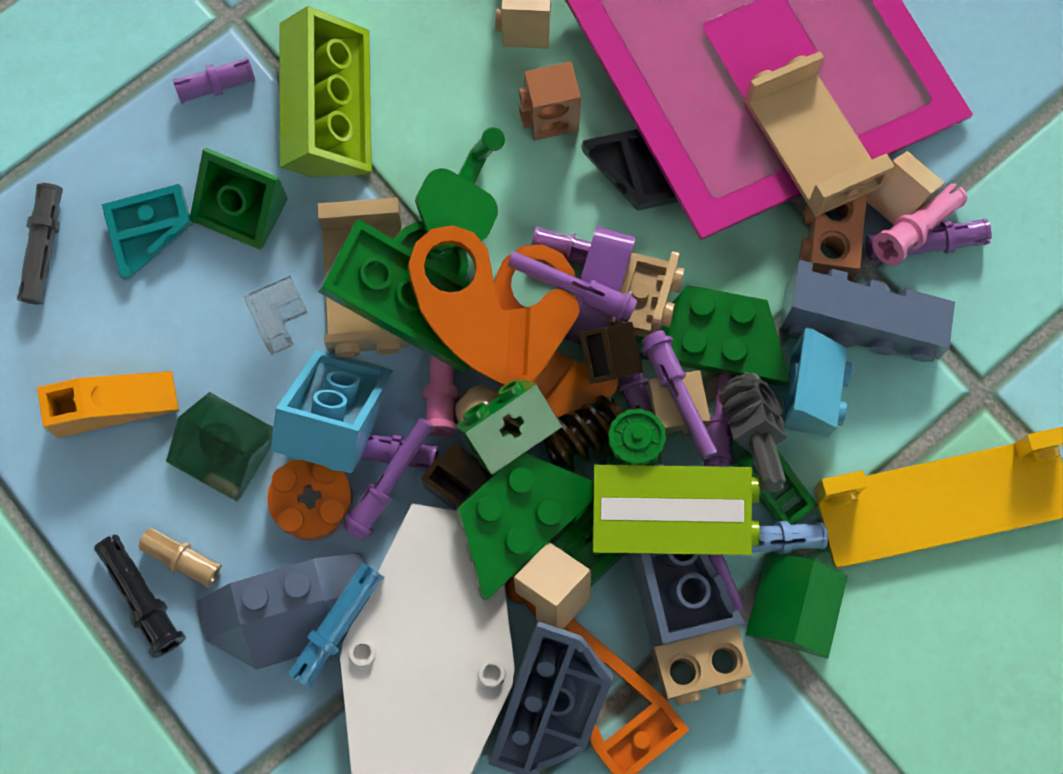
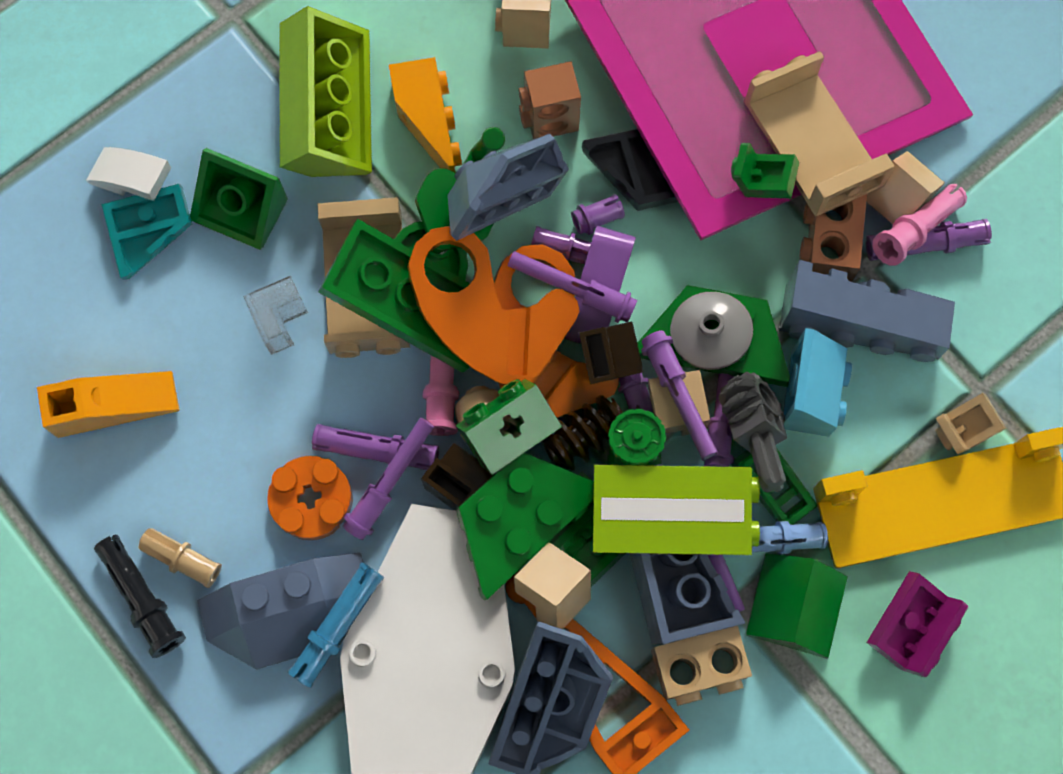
(42, 229): dark grey pin -> none
(129, 171): none -> white slope
(214, 80): medium lavender pin -> none
(219, 445): clear green slope -> none
(330, 411): medium azure slope -> none
(421, 108): none -> light orange slope
(504, 184): none -> sand blue wedge
(597, 214): none -> medium lavender pin
(651, 284): tan bracket -> none
(714, 347): none -> light grey dish
(764, 173): none -> green bracket
(917, 625): none -> magenta bracket
(969, 424): none -> tan bracket

